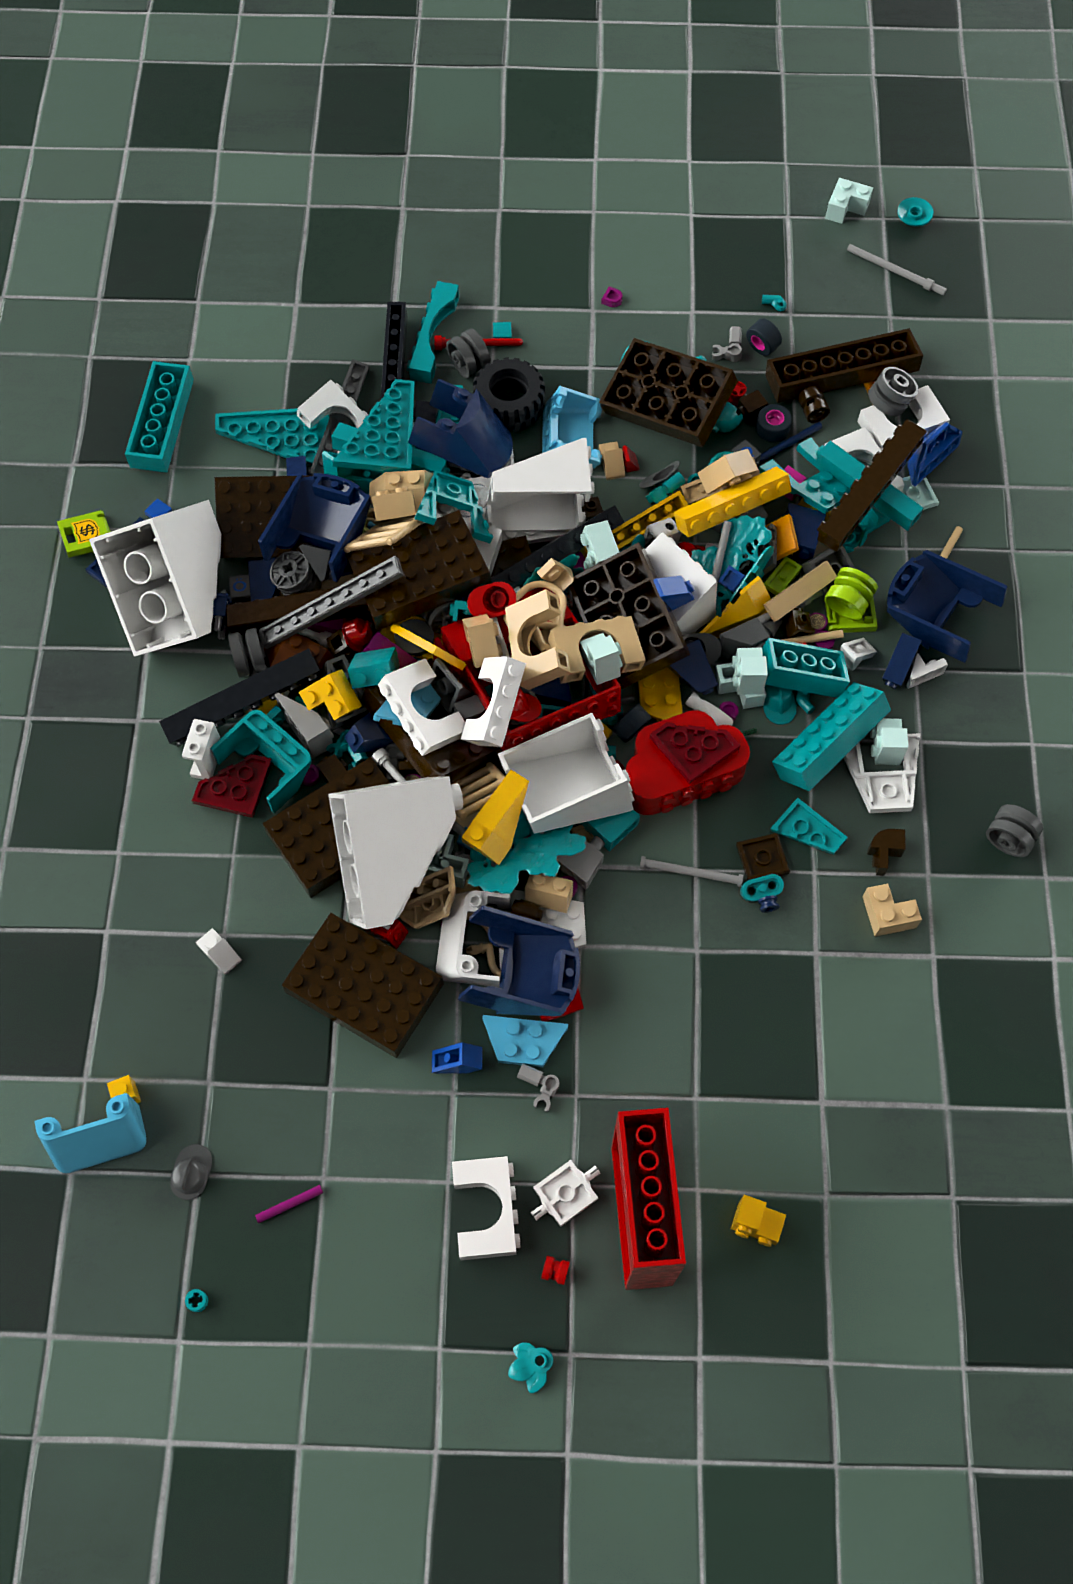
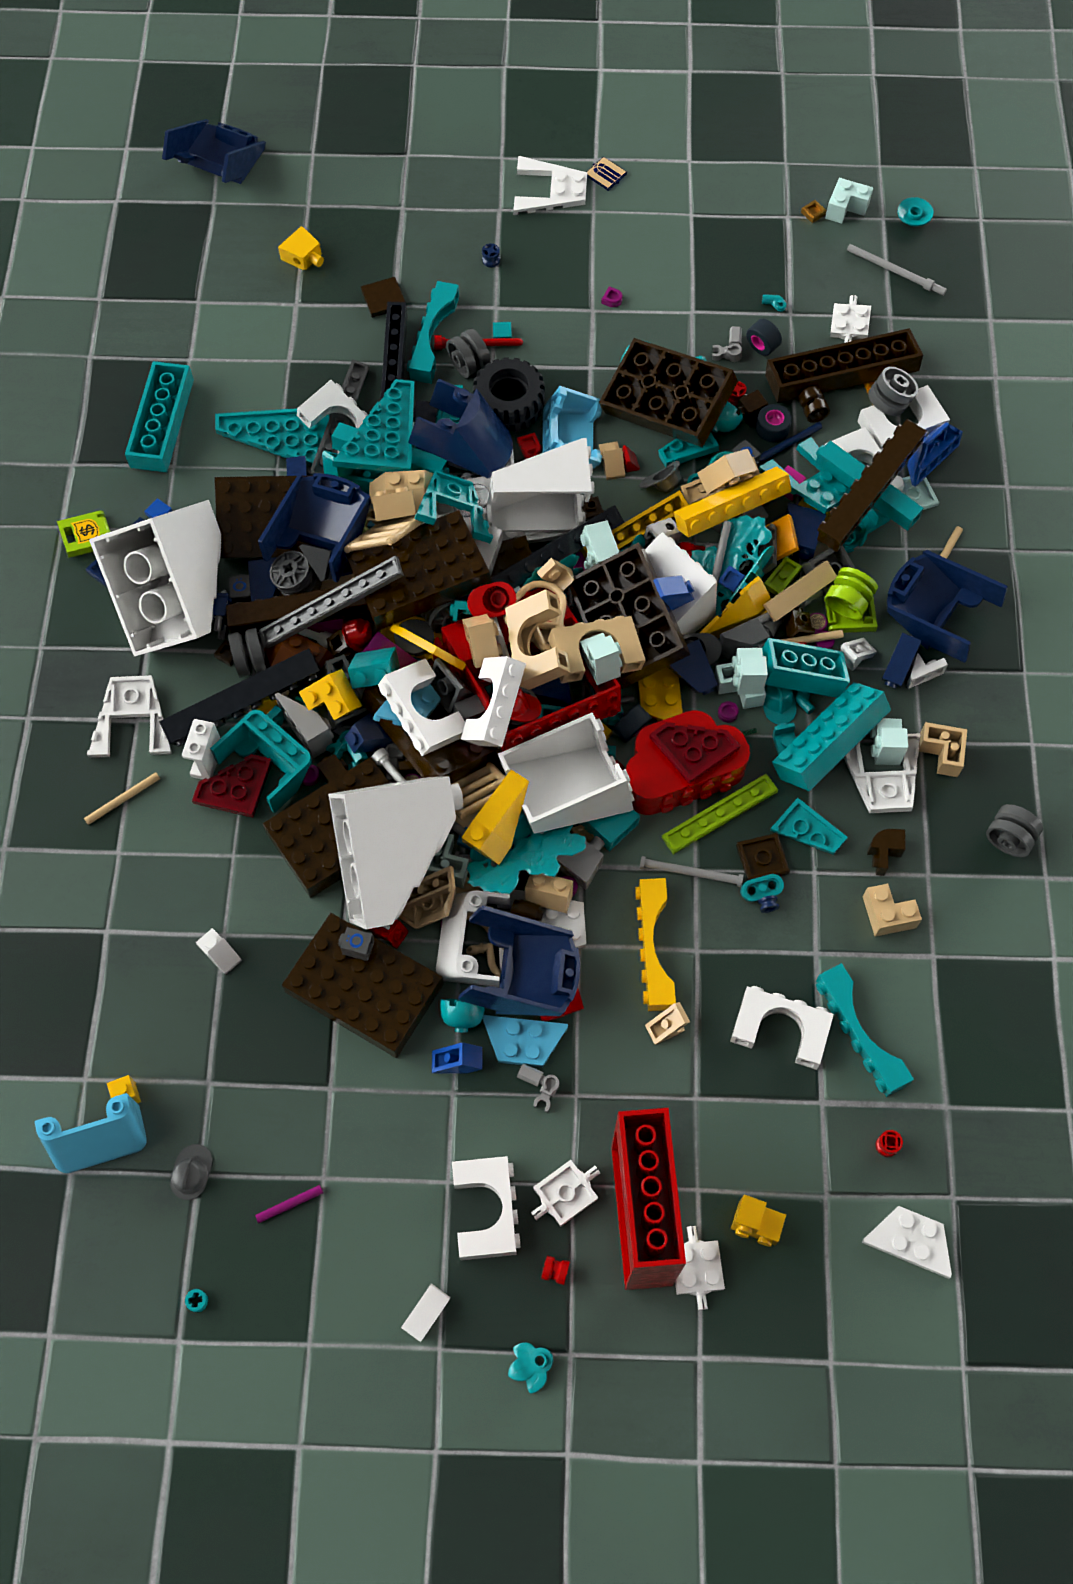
(122, 798): none -> tan bar
(124, 699): none -> white wing
(214, 148): none -> dark blue windscreen
(224, 653): none -> dark brown tile
(301, 250): none -> yellow torso
(356, 943): none -> dark grey brick
(379, 293): none -> dark brown tile
(425, 1312): none -> white slope
(460, 1014): none -> teal cylinder
(490, 255): none -> dark blue wheel
(529, 445): none -> red tile
(567, 186): none -> white wing
(606, 173): none -> piece
(659, 986): none -> yellow arch
(668, 486): teal bar -> none
(668, 1023): none -> tan slope
(683, 451): none -> teal wing
(702, 1269): none -> white plate
(718, 715): white piece -> none
(719, 813): none -> lime tile
(783, 735): none -> teal bracket
(812, 1022): none -> white arch
(813, 211): none -> pearl gold tile
(850, 320): none -> white plate
(885, 1147): none -> red wheel
(888, 1070): none -> teal arch
(912, 1240): none -> white wing
(947, 743): none -> tan brick

